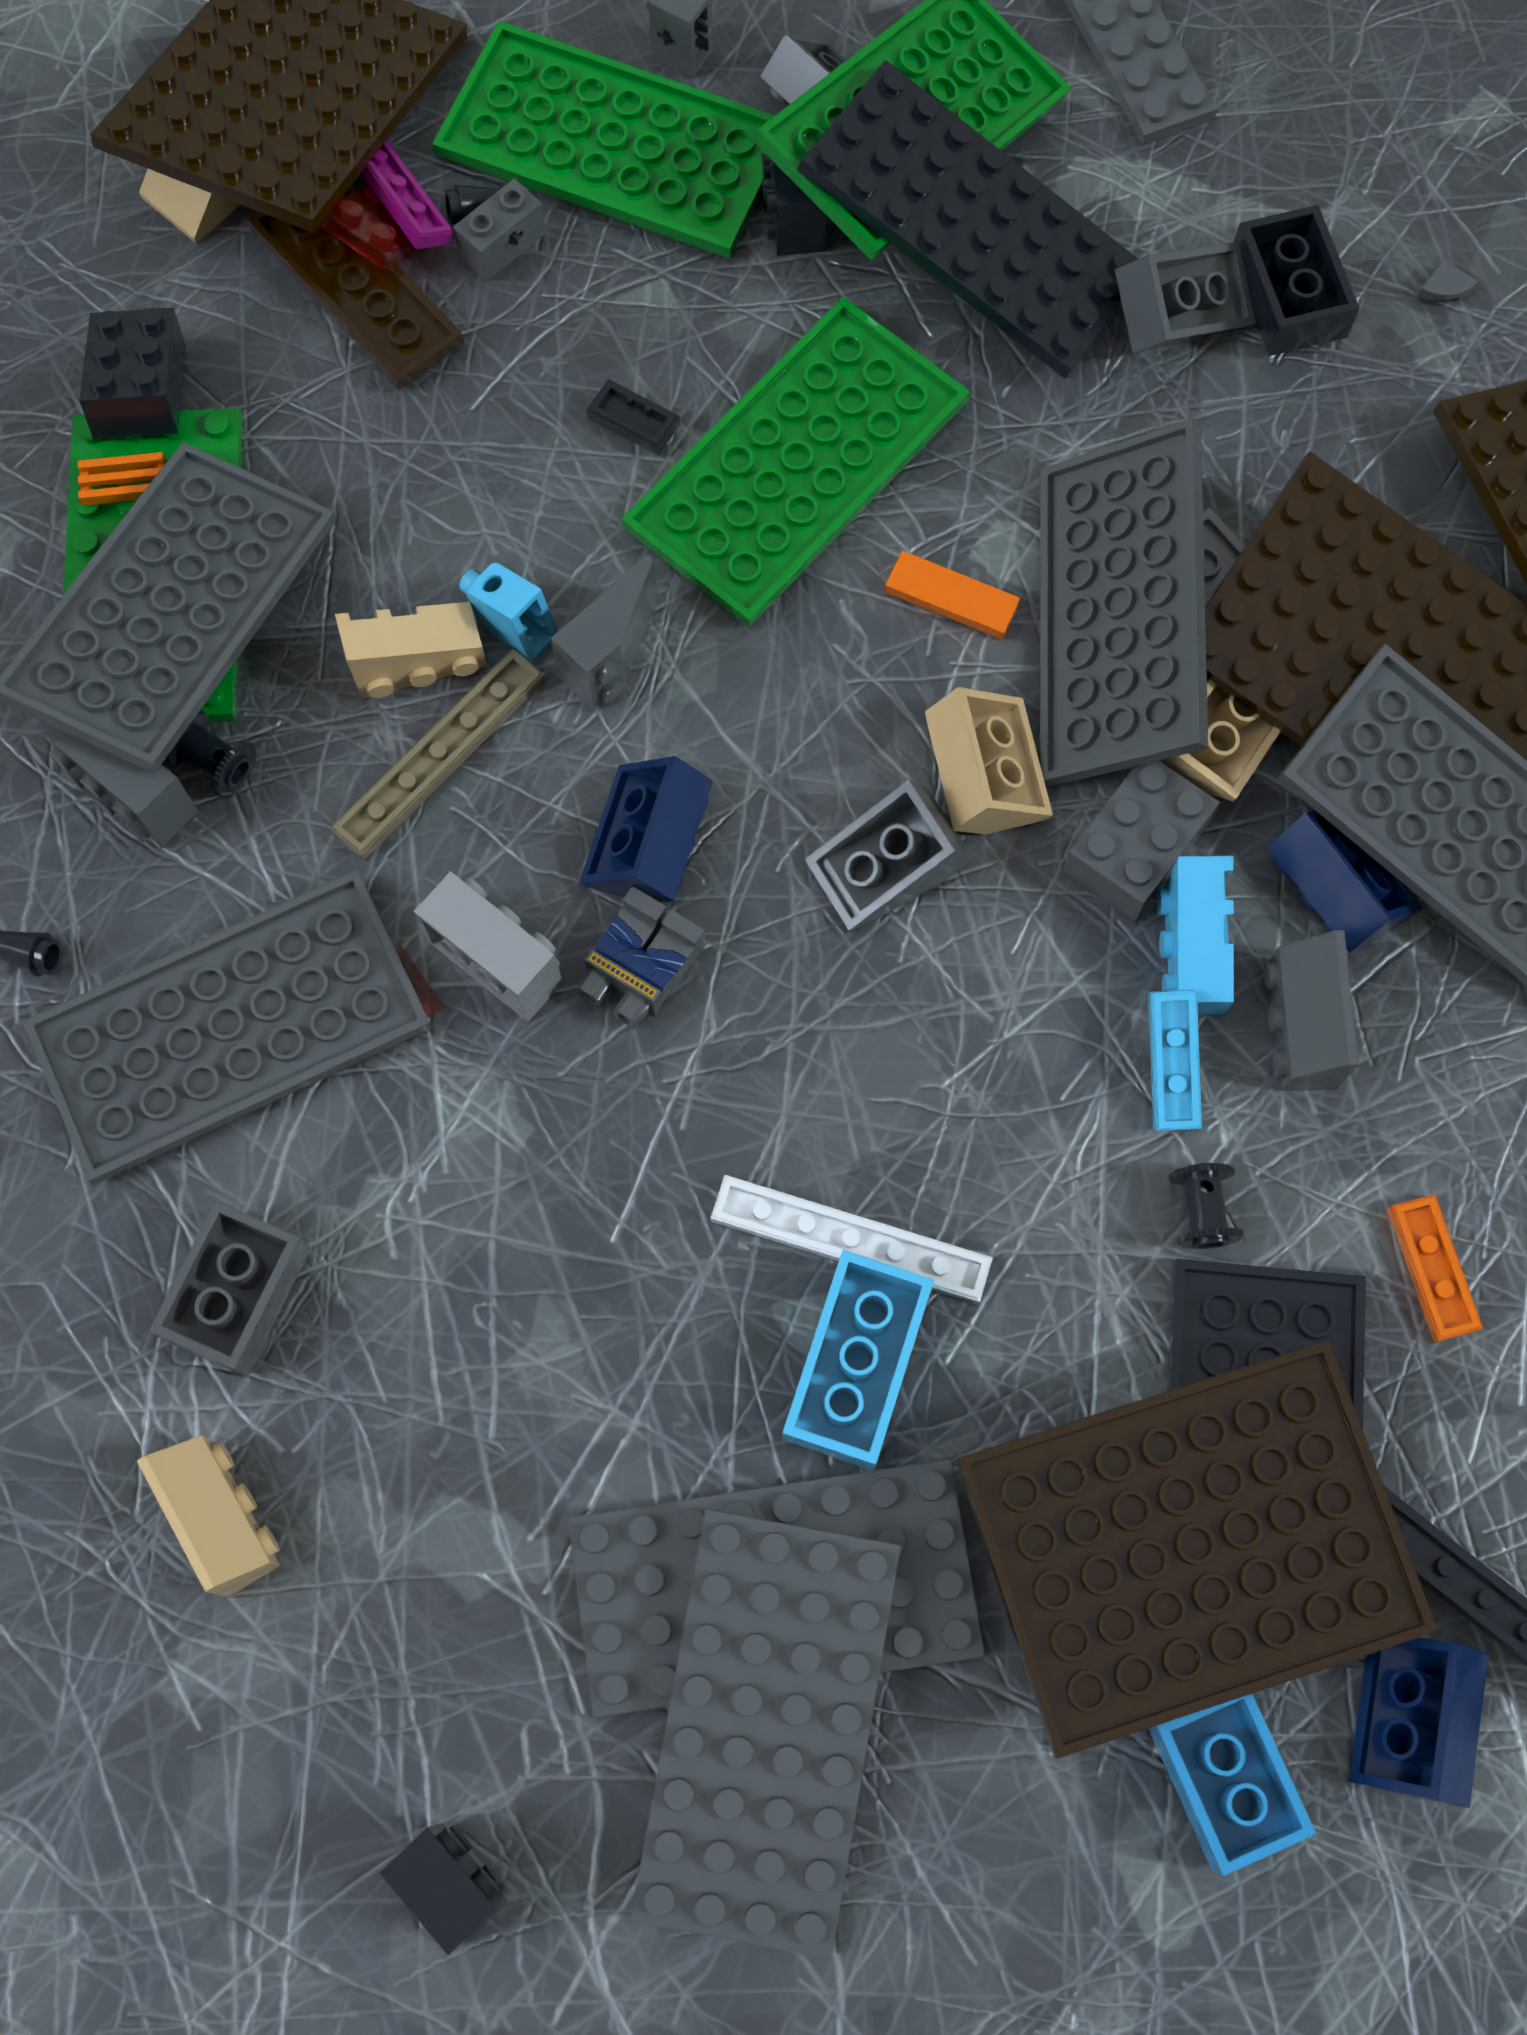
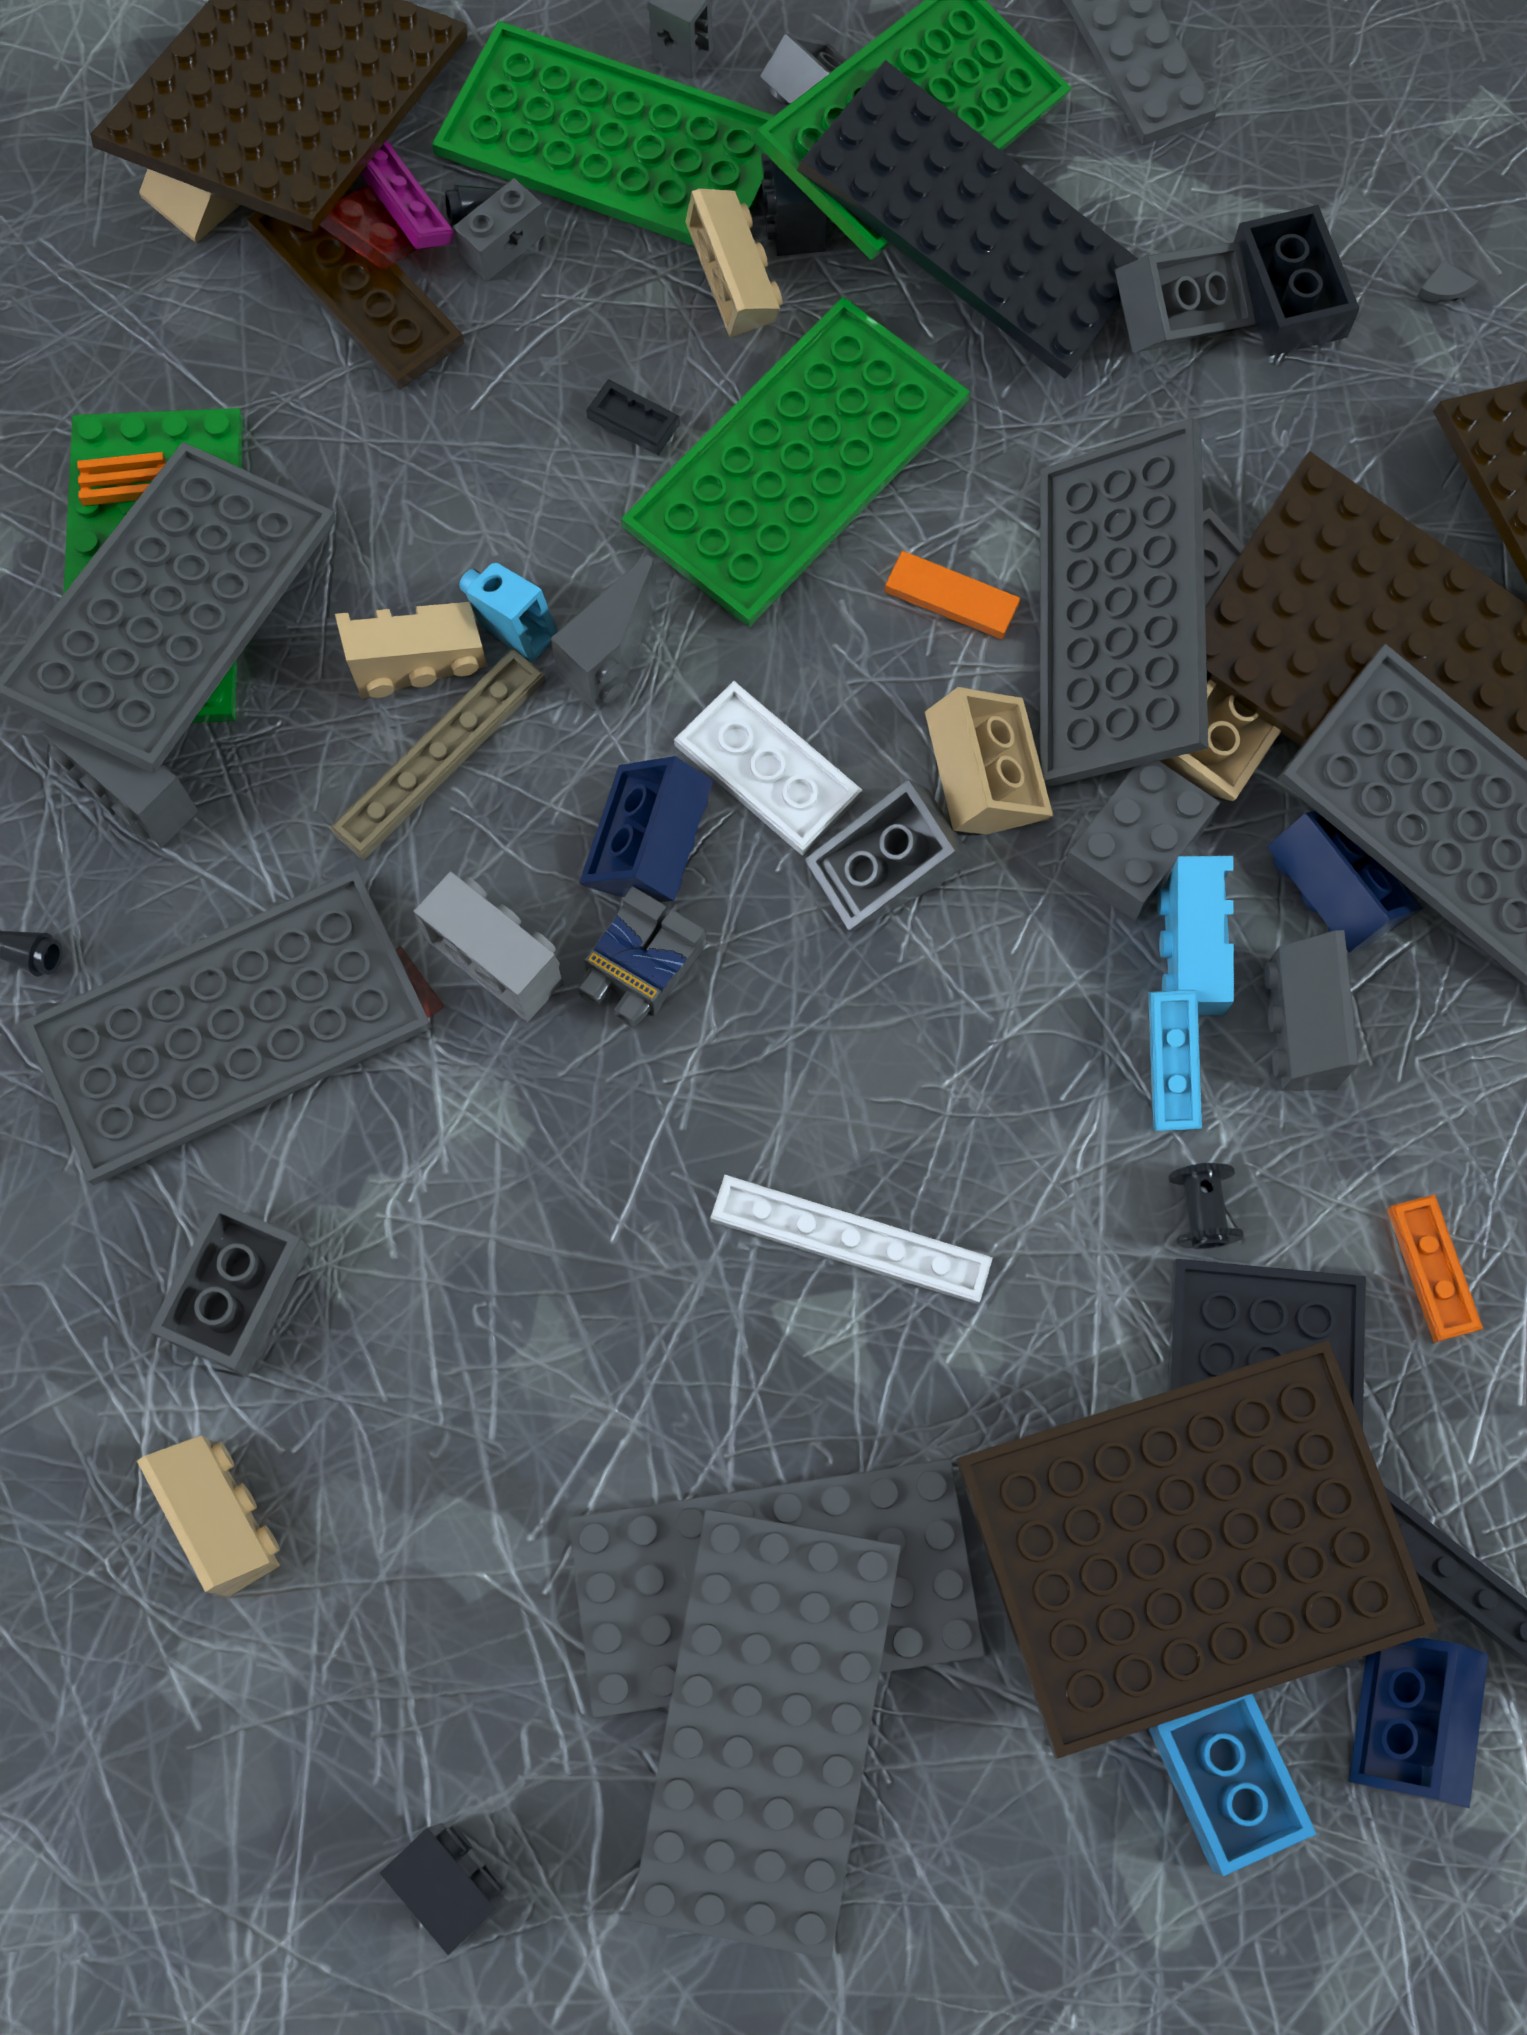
(133, 373): black brick -> none
(227, 764): black hose -> none
(732, 260): none -> tan slope
(768, 768): none -> white tile
(857, 1360): medium azure brick -> none

